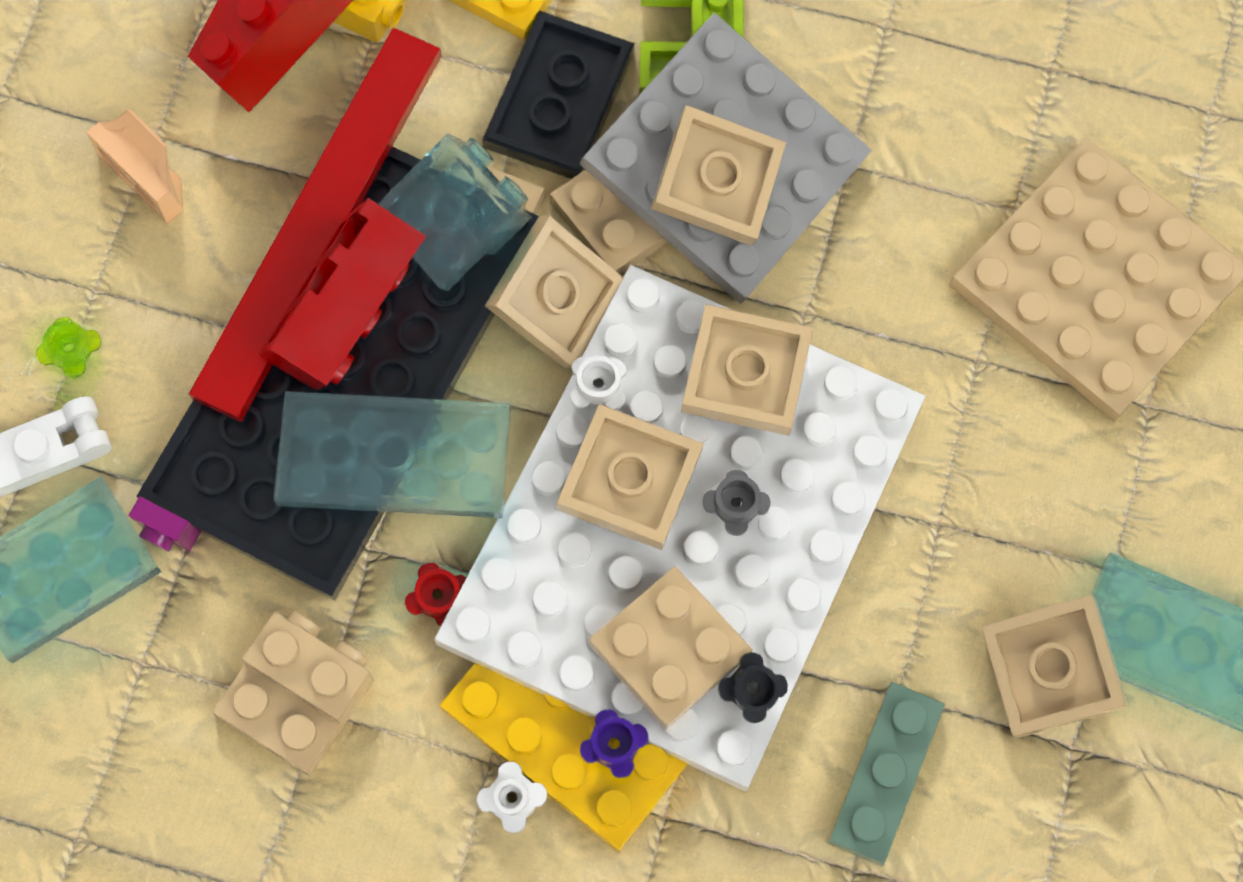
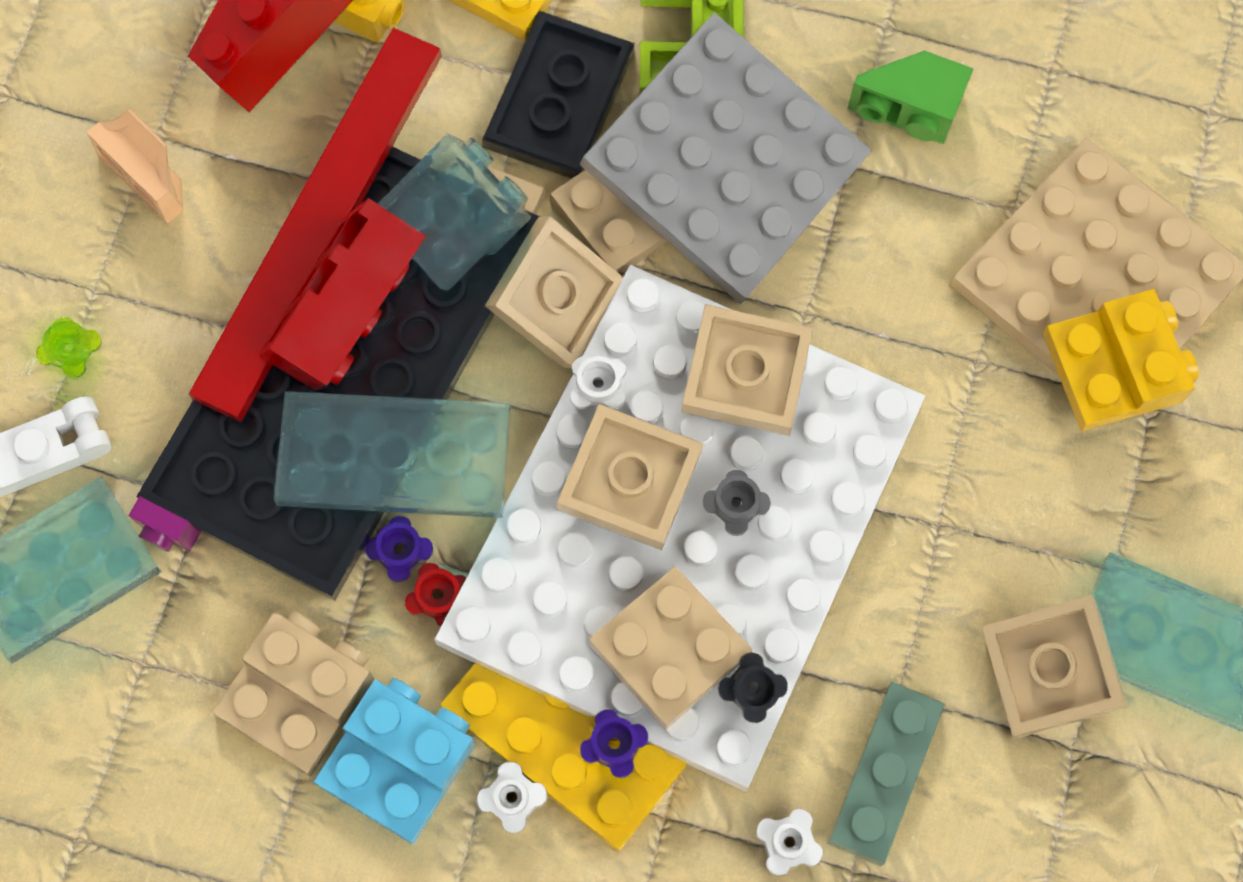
(395, 533): none -> dark purple plate
(396, 759): none -> medium azure plate
(718, 175): tan plate -> none
(781, 857): none -> white plate
(913, 94): none -> bright green slope
(1121, 360): none -> yellow plate

